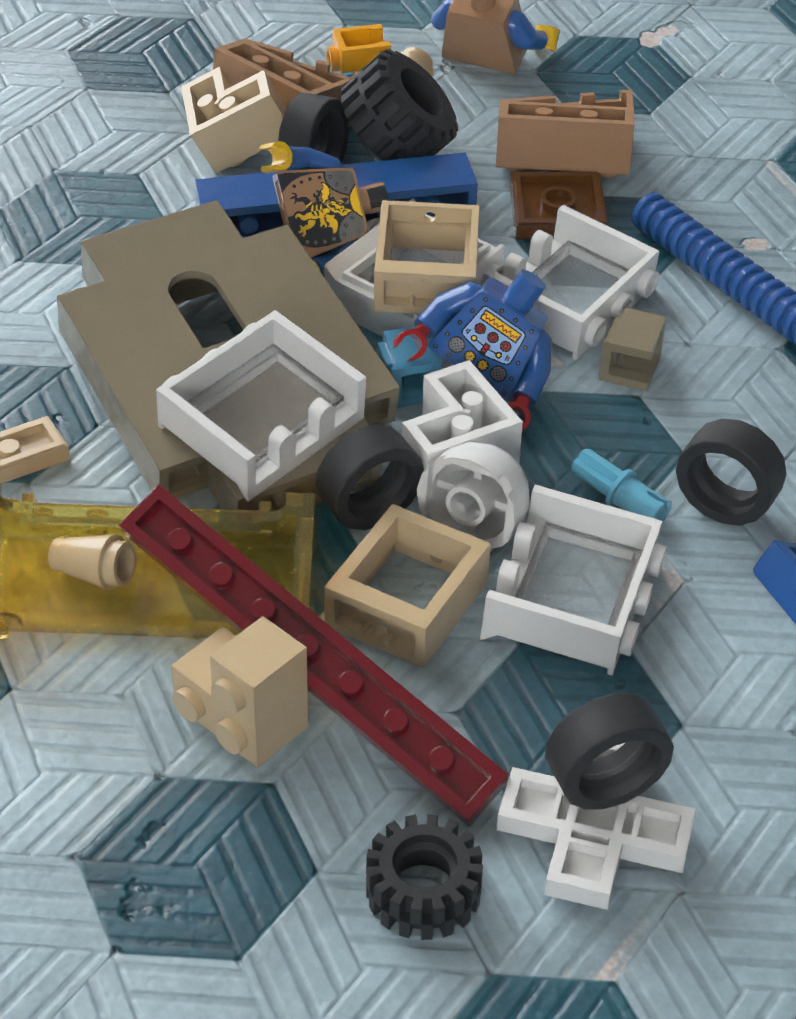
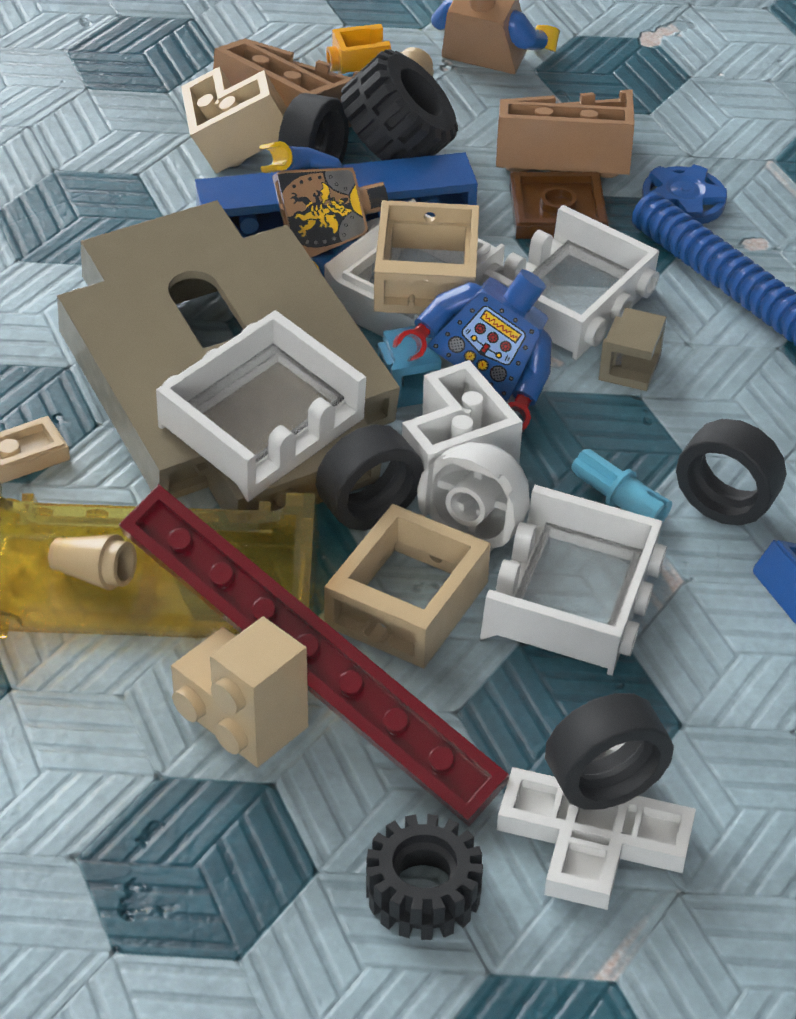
(689, 190): none -> blue wheel

